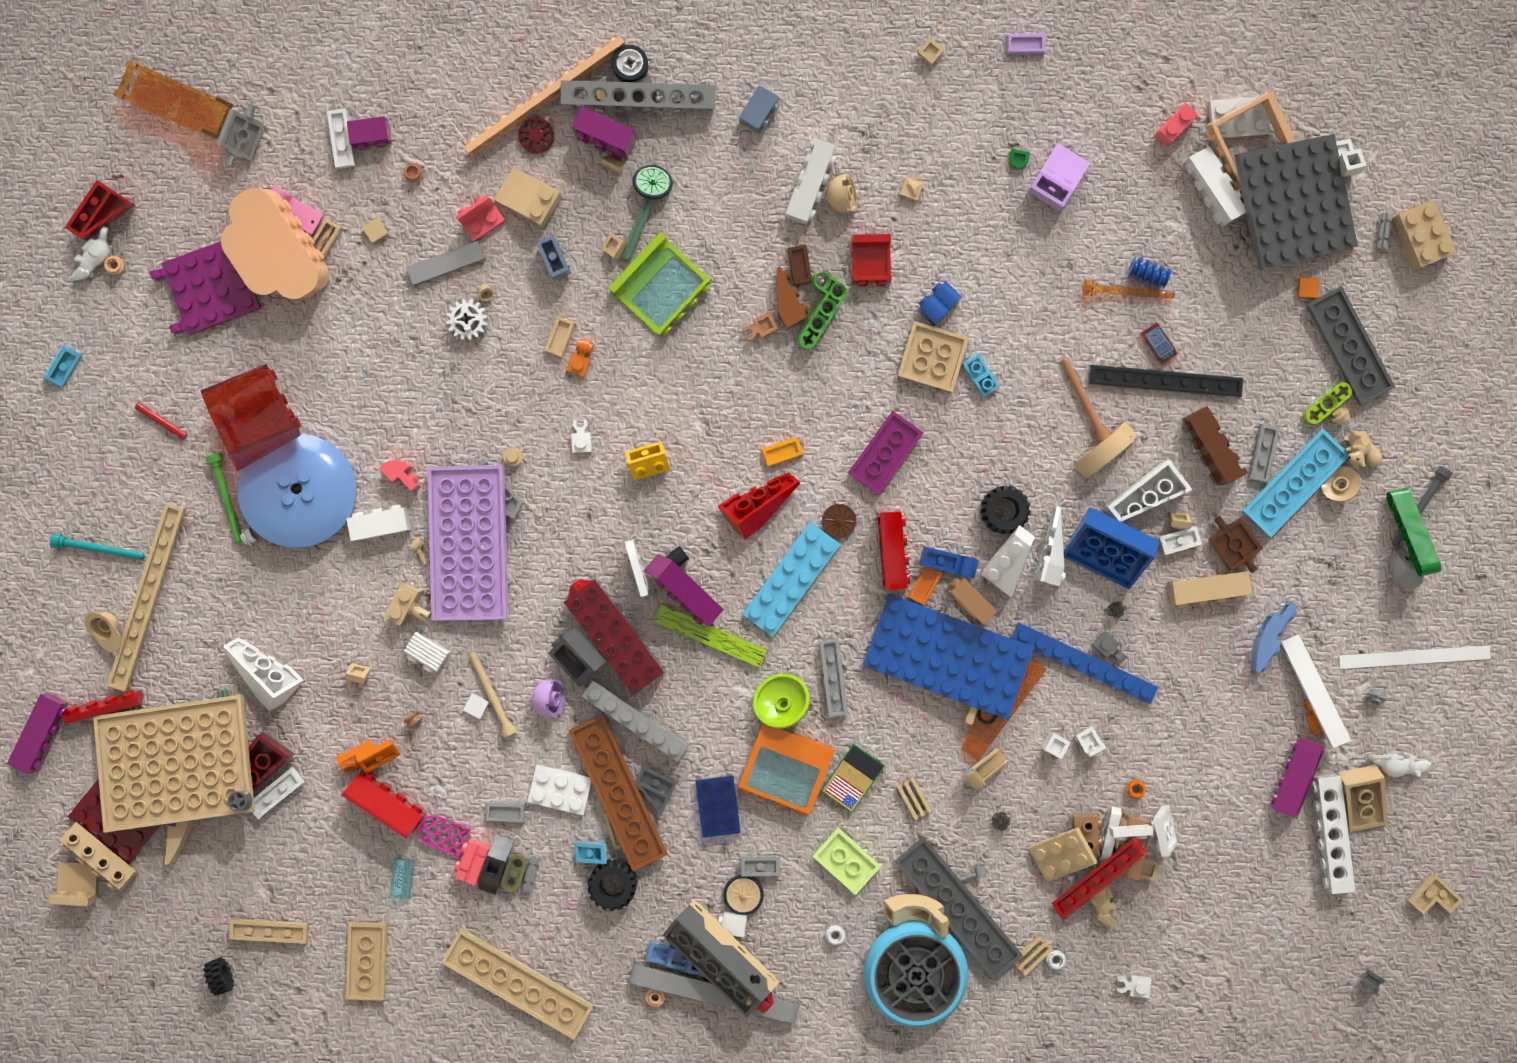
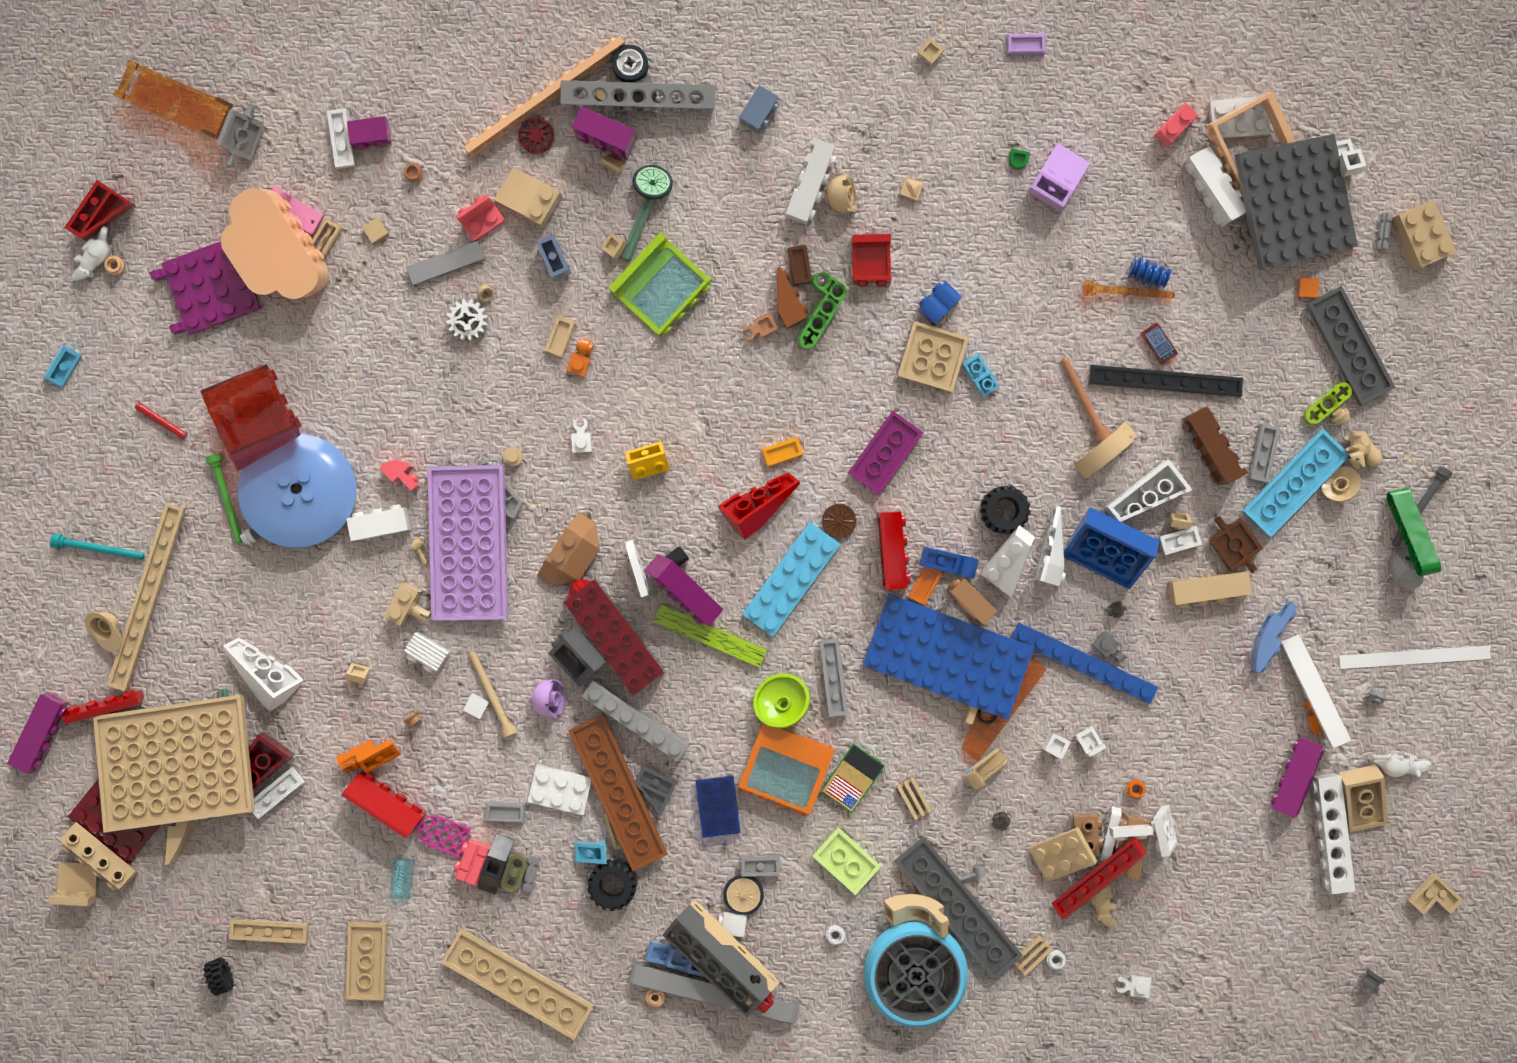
(236, 798): dark grey wheel -> none
(571, 552): none -> medium nougat wedge
(1149, 869): tan plate -> none

